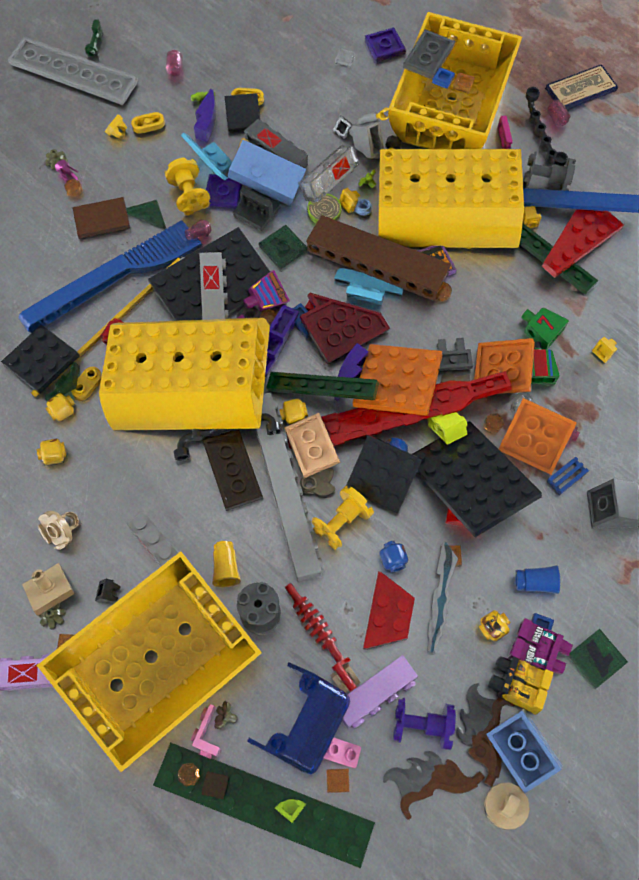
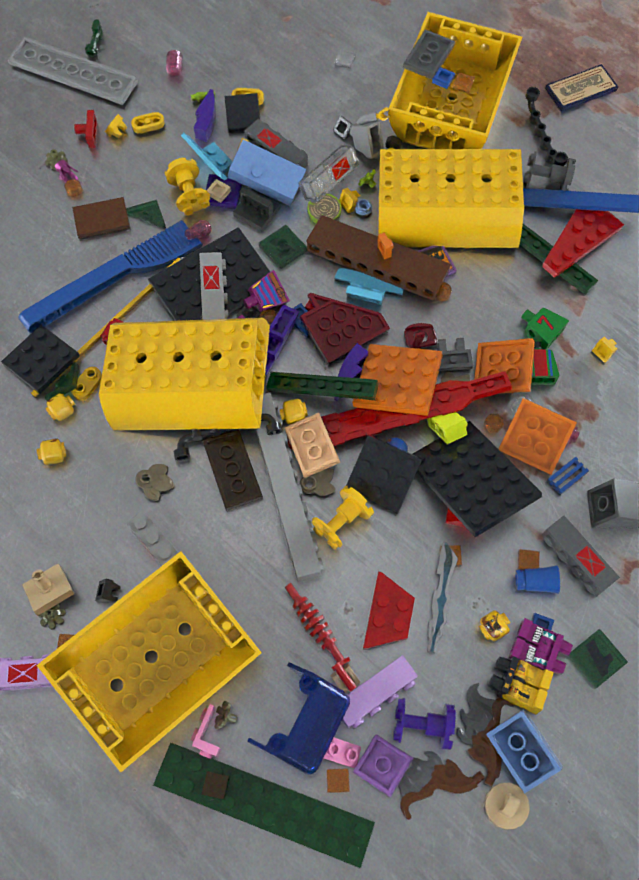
(55, 528): tan tile -> none
(88, 129): none -> red tile
(157, 482): none -> dark tan plate
(189, 774): clear orange tile -> none
(219, 190): none -> tan plate
(225, 566): yellow plant -> none
(259, 608): dark grey piece -> none
(290, 808): lime tile -> none
(383, 765): none -> medium lavender tile
(385, 44): dark purple tile -> none
(385, 245): none -> orange plate
(393, 556): blue head -> none
(414, 339): none -> dark red piece
(504, 133): dark pink tile -> none
(528, 559): none -> clear orange tile
(530, 217): yellow bracket -> none
(558, 113): clear pink brick -> none
(580, 556): none -> dark grey brick

